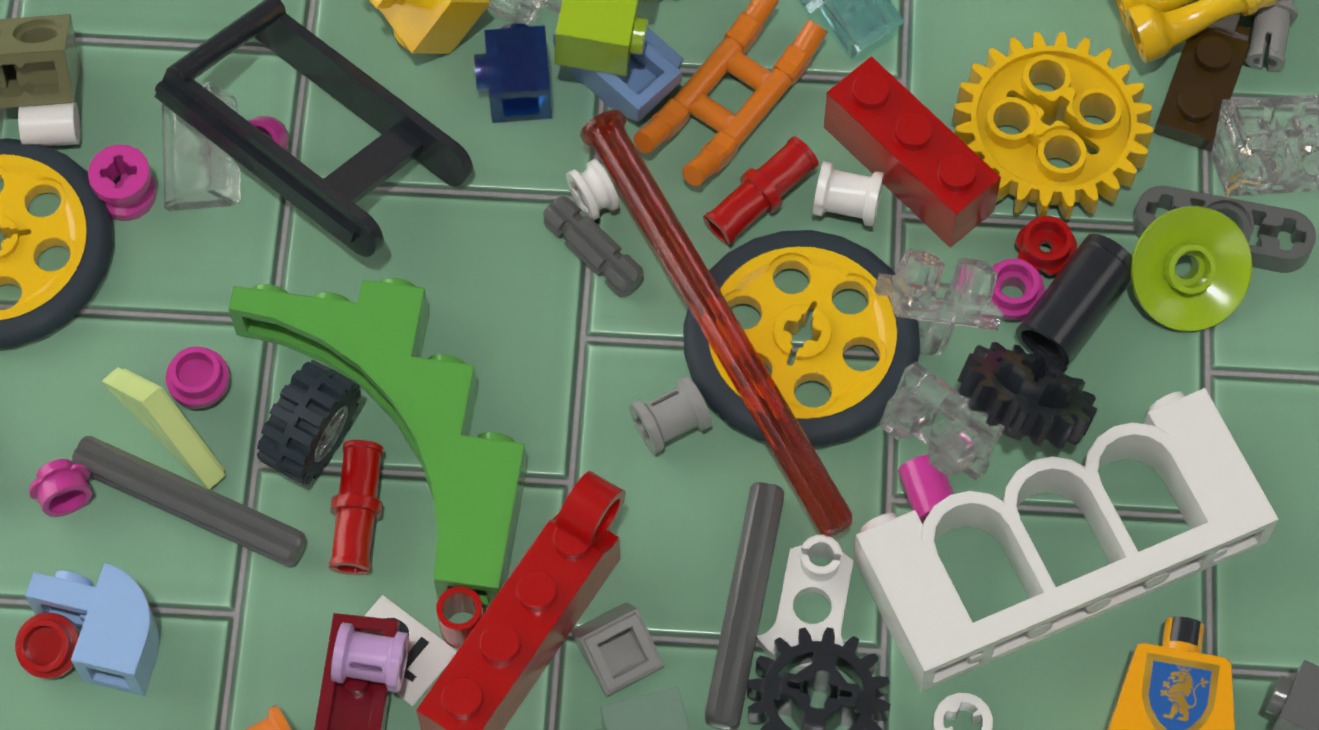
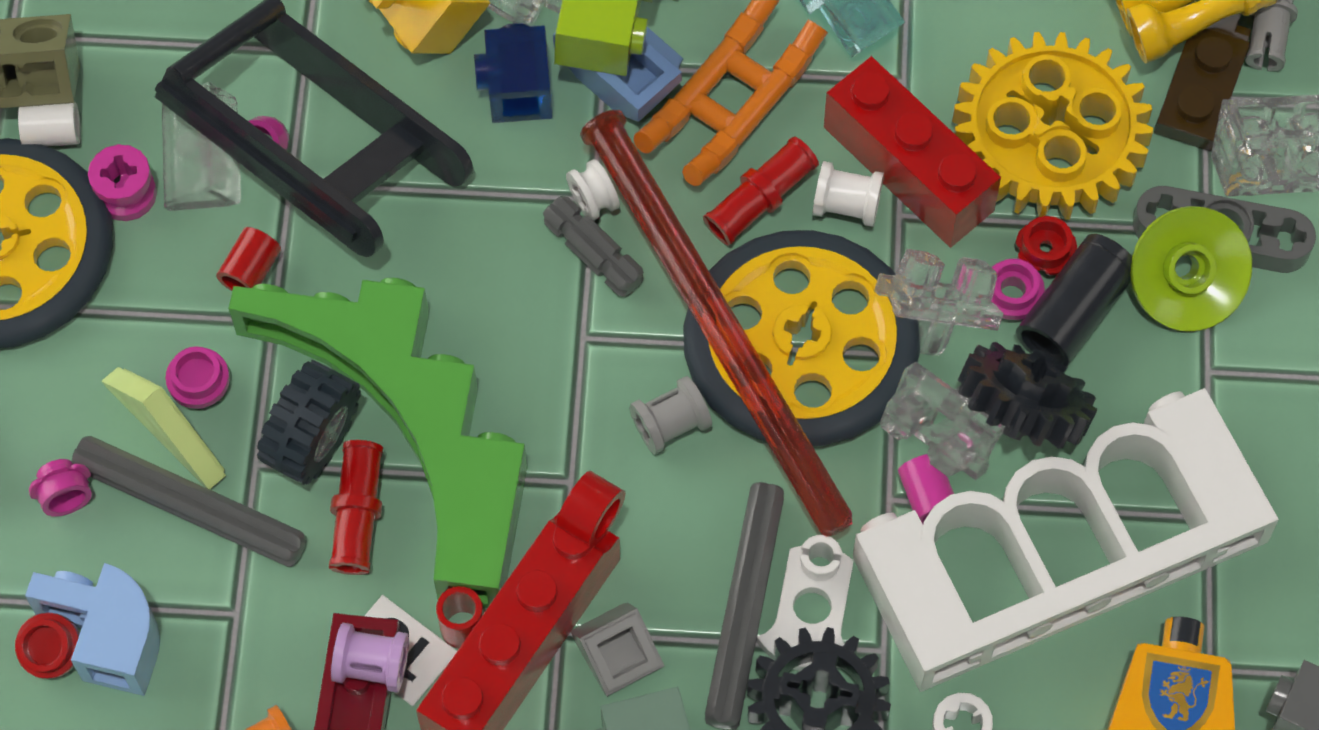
(249, 259): none -> red hinge

